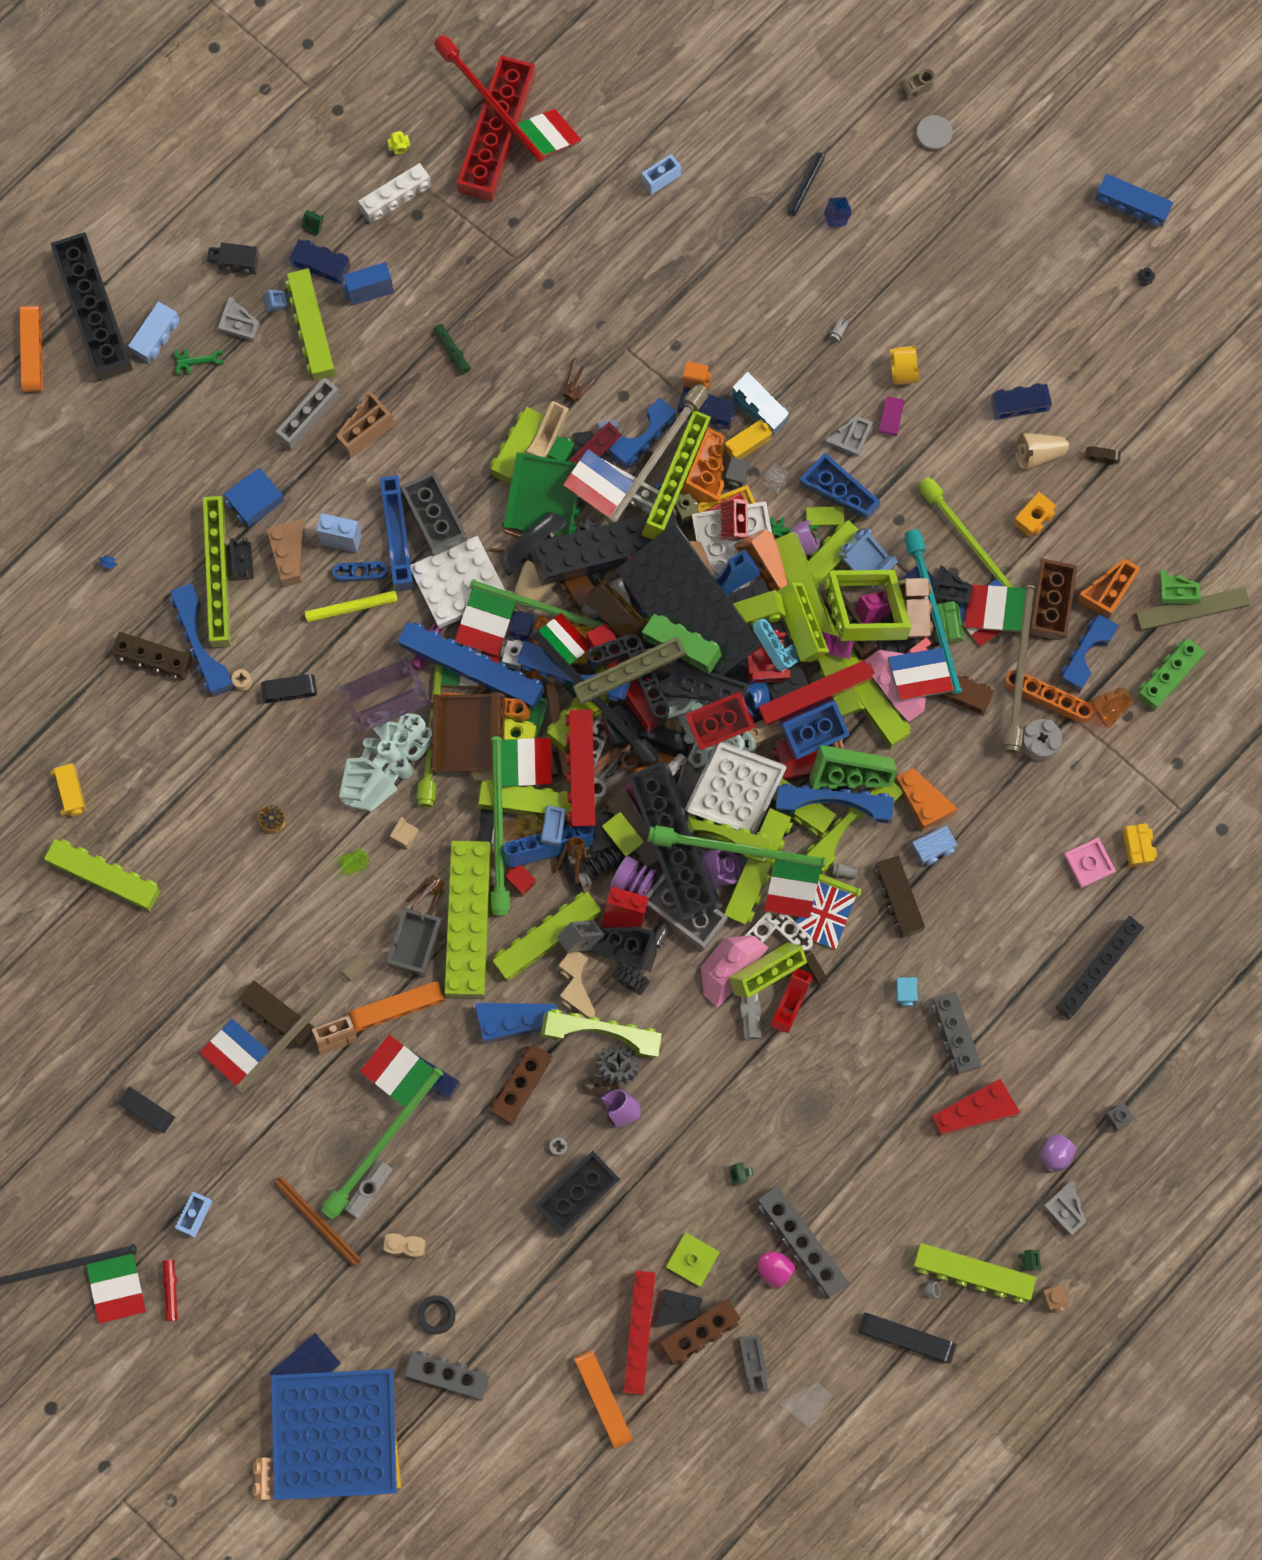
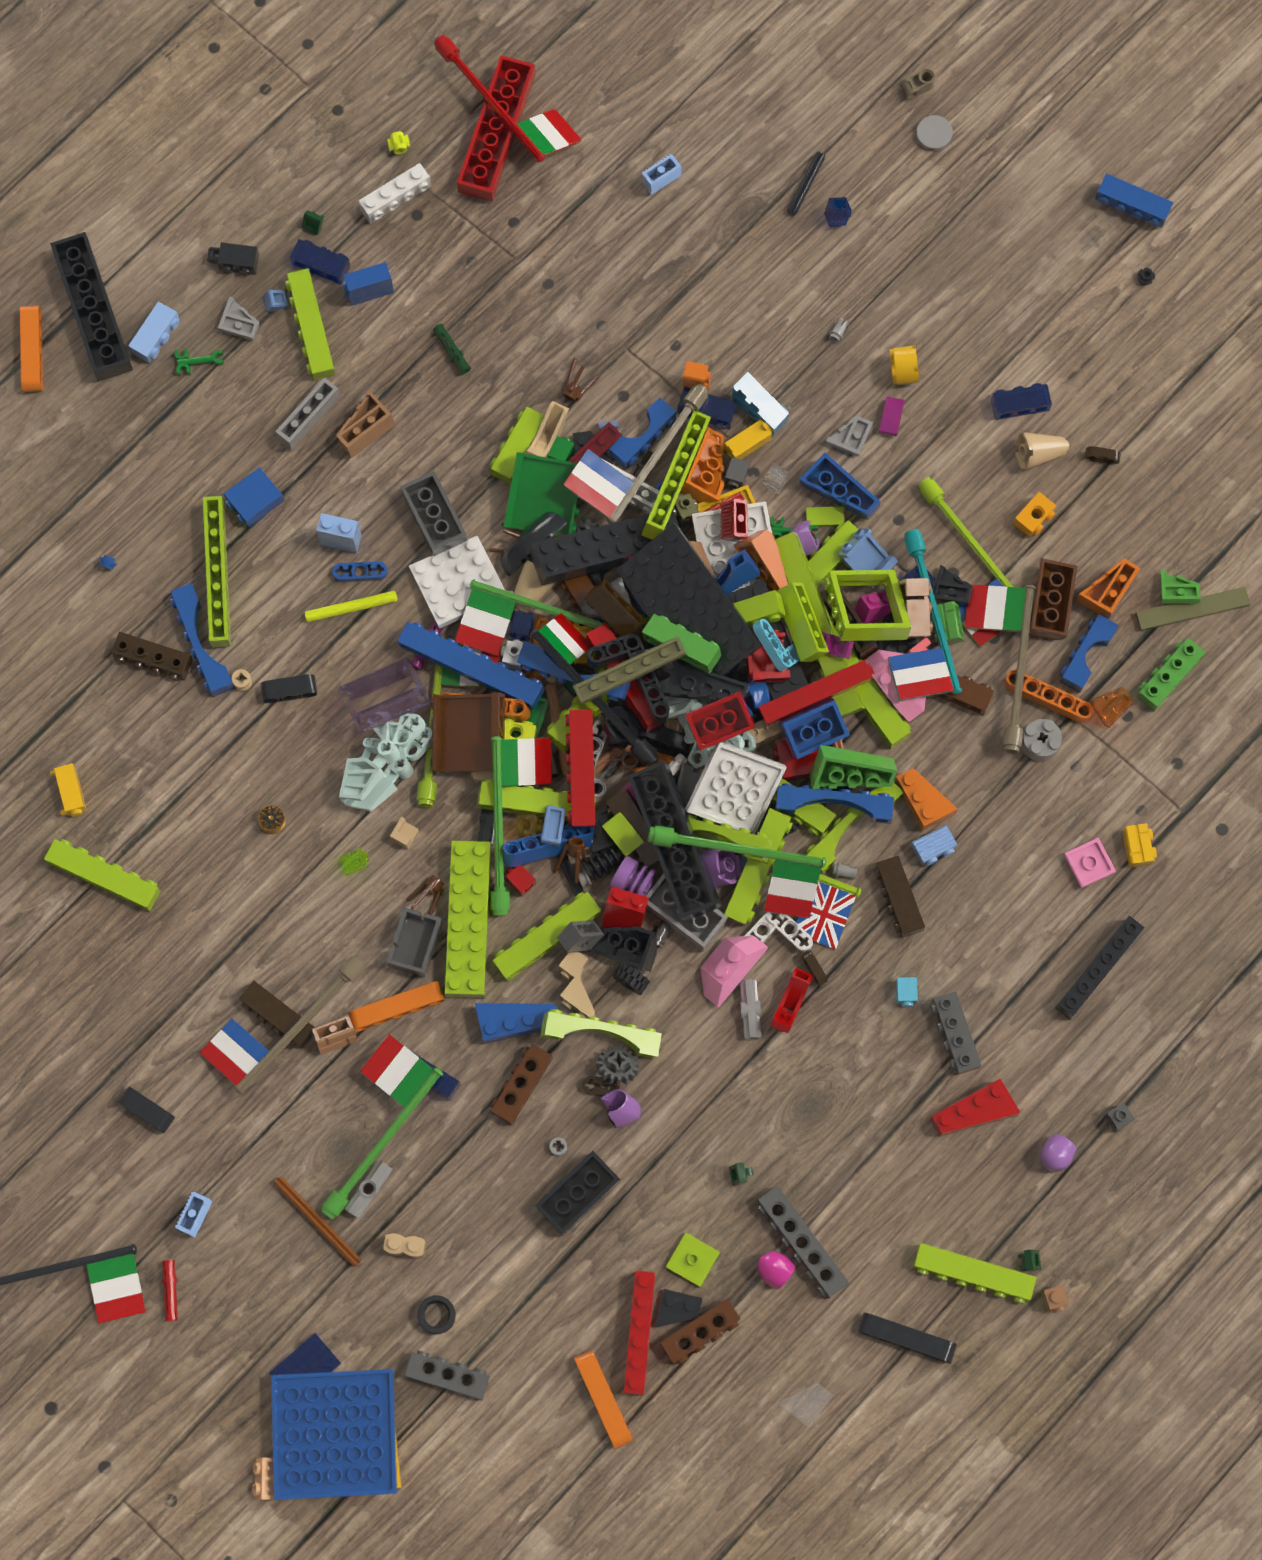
(241, 559): black hinge -> none
(287, 547): medium nougat wedge -> none
(396, 533): blue arch -> none
(753, 1361): dark grey hinge -> none
(767, 969): lime brick -> none
(932, 1290): light grey hinge -> none
(1067, 1209): light grey wing -> none

